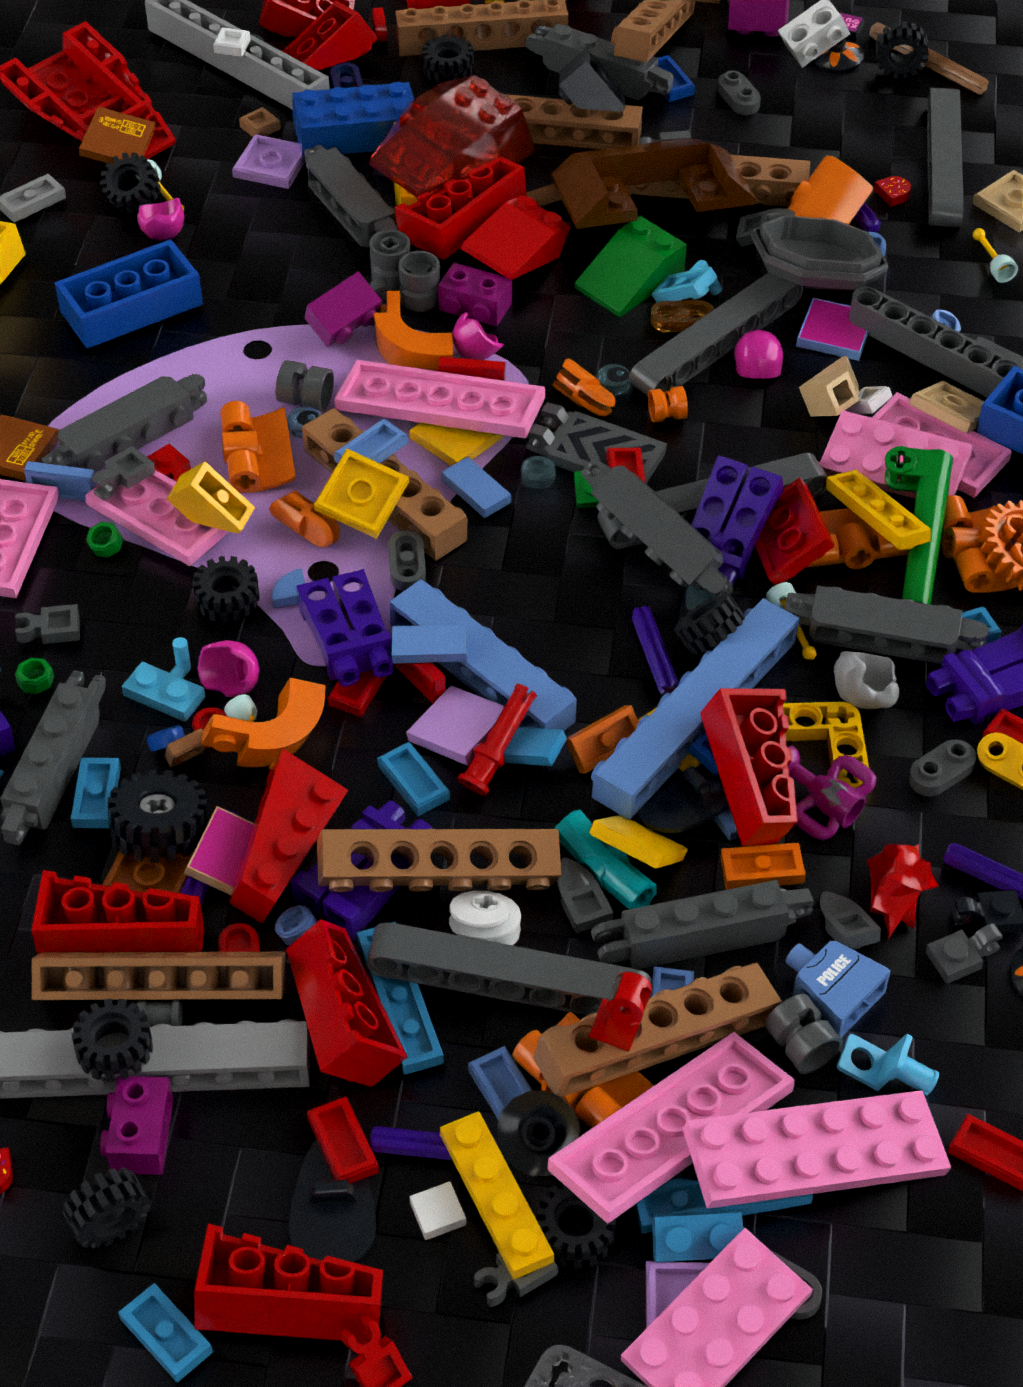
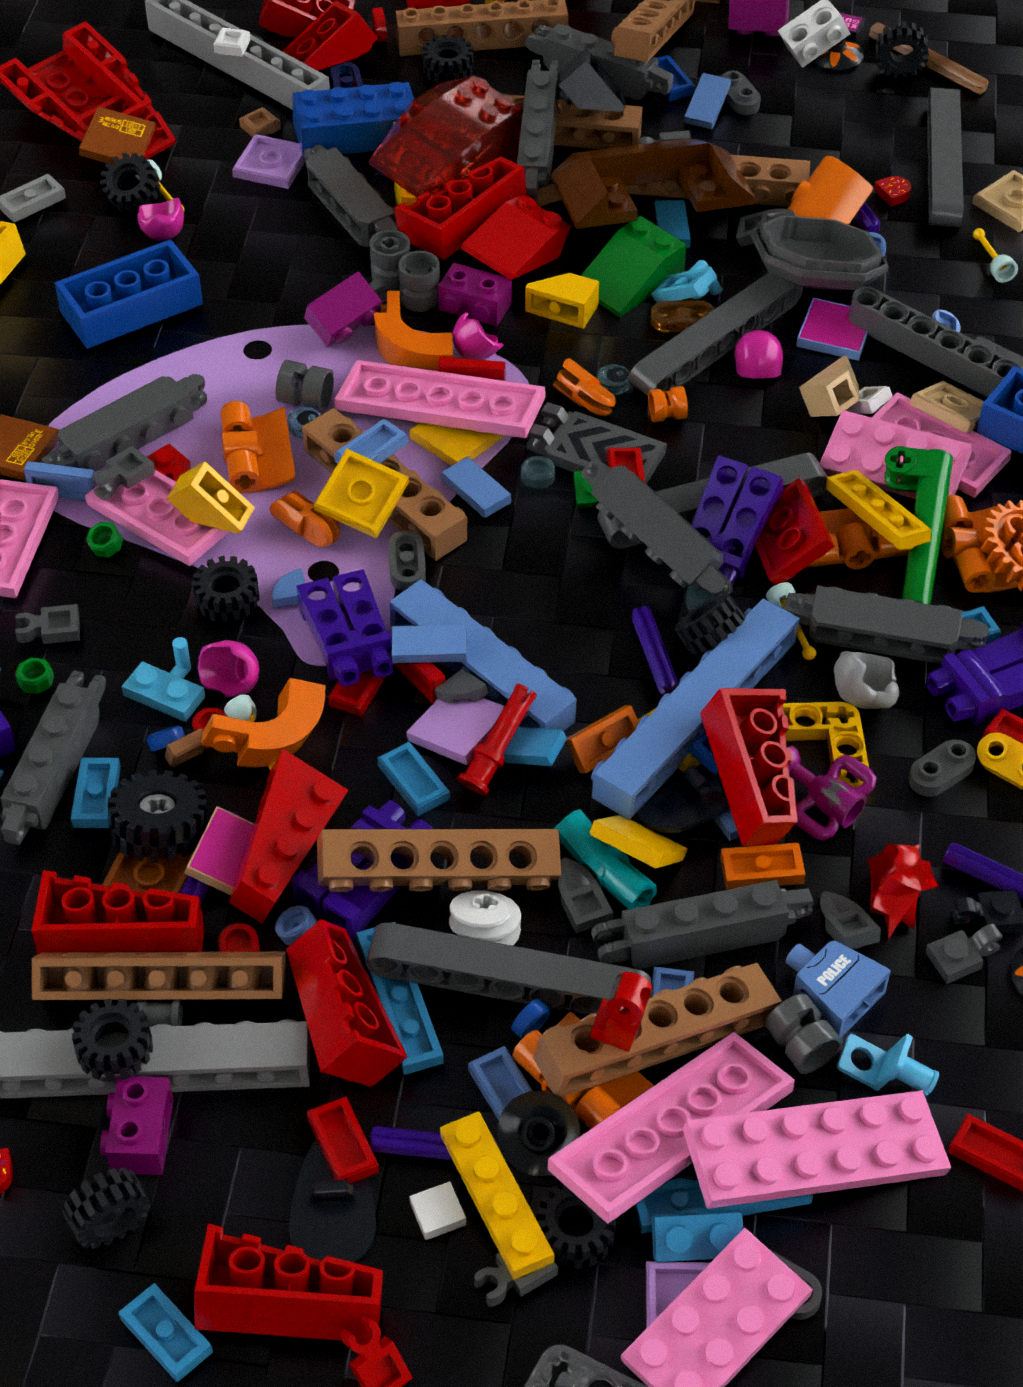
(461, 686): none -> dark grey tile
(531, 1018): none -> blue tile
(539, 126): none -> dark grey hinge
(563, 298): none -> yellow slope
(672, 218): none -> dark azure tile
(707, 101): none -> medium blue tile

